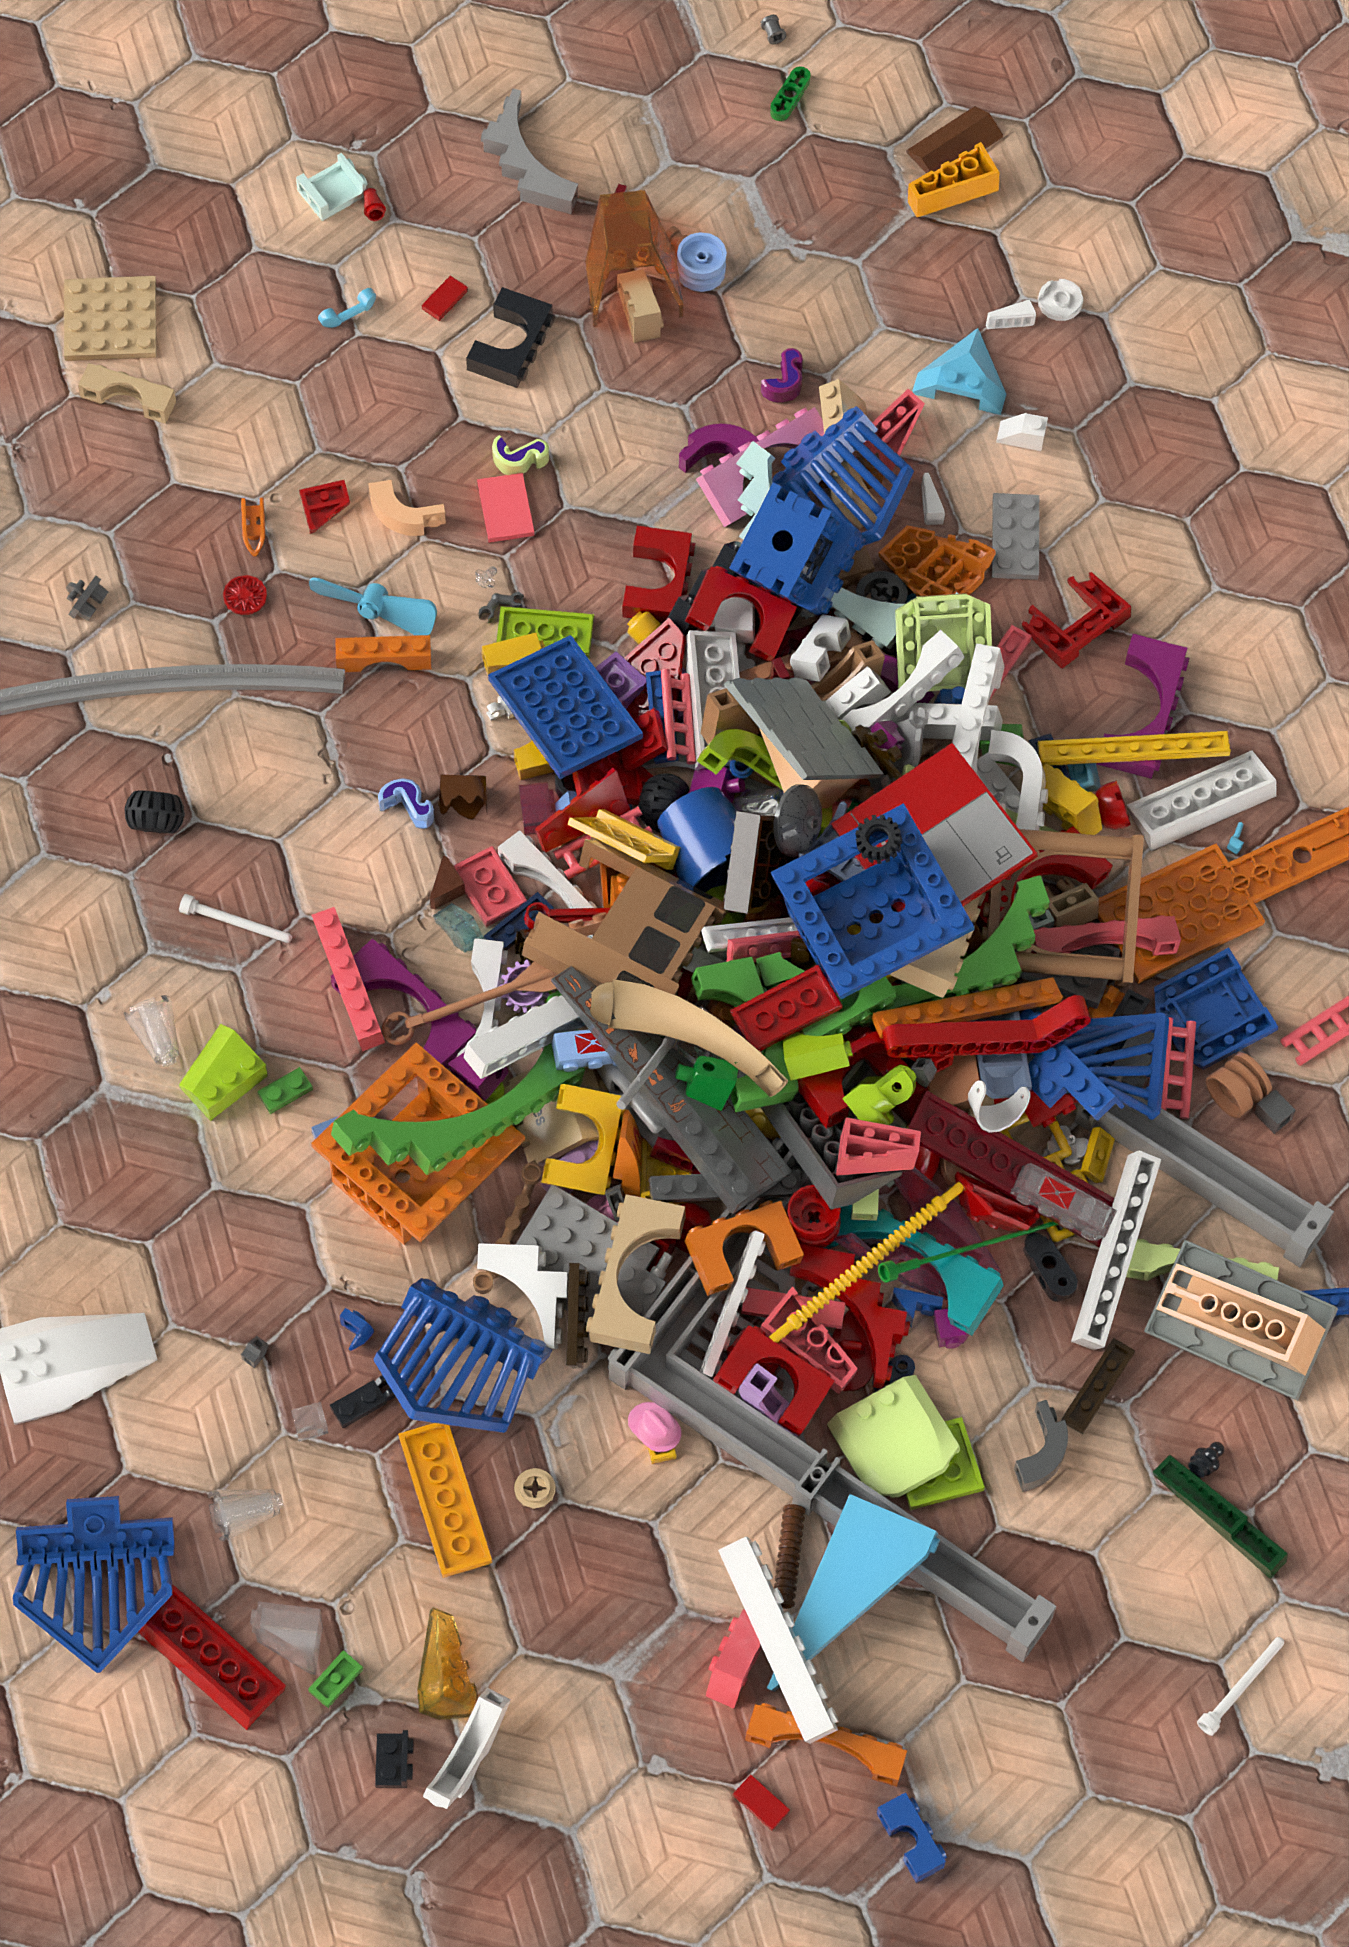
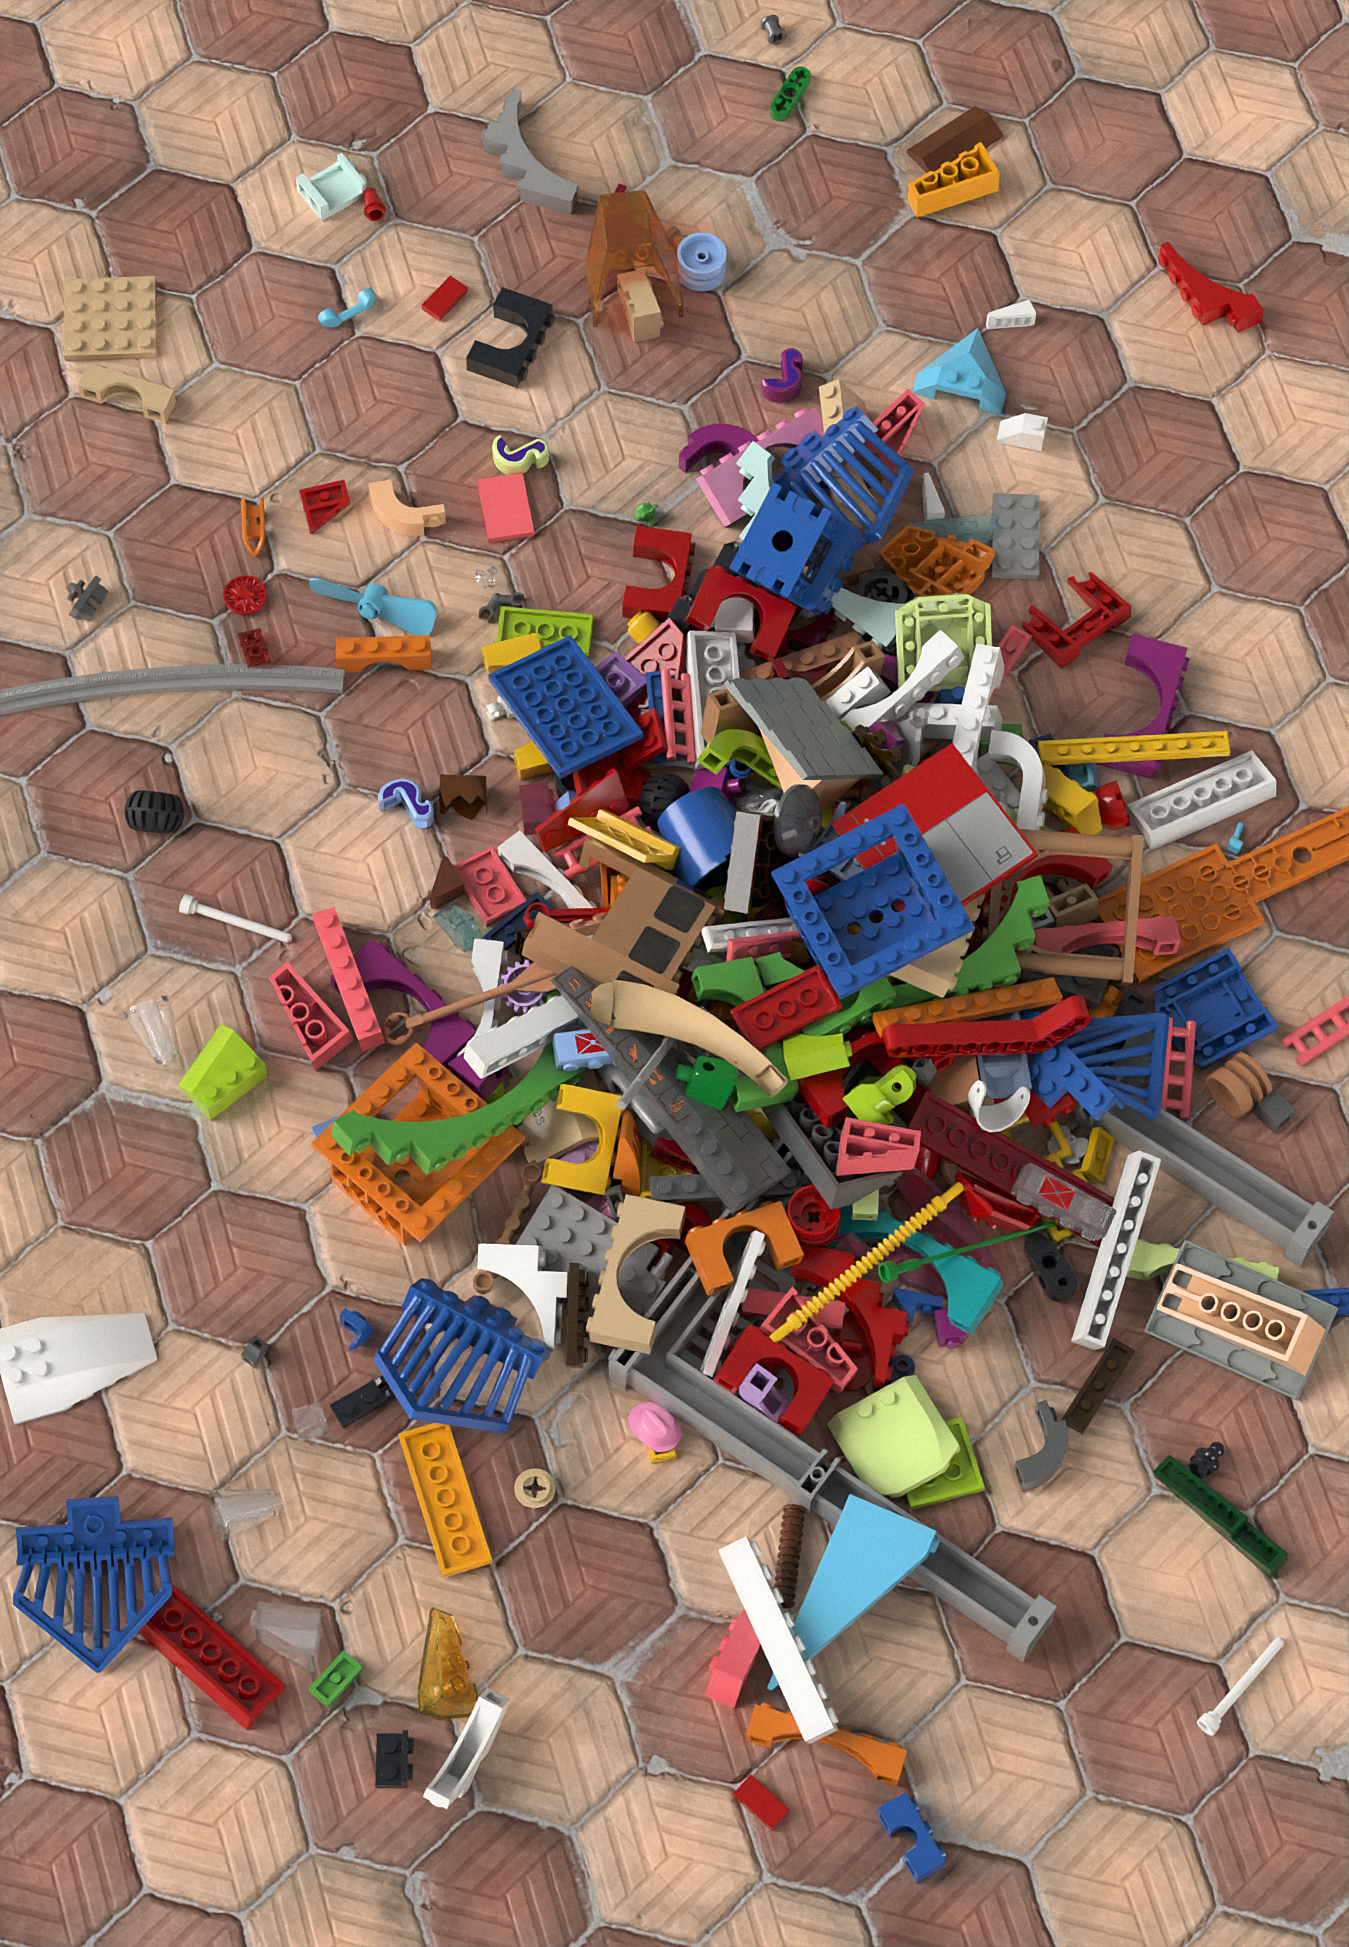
(254, 648): none -> clear red slope
(285, 1090): bright green plate -> none
(312, 1019): none -> coral wedge
(646, 513): none -> bright green plant
(811, 657): white arch -> none
(874, 825): black tyre -> none
(964, 528): none -> clear light blue wing
(1060, 300): white tile -> none
(1207, 298): none -> red arch

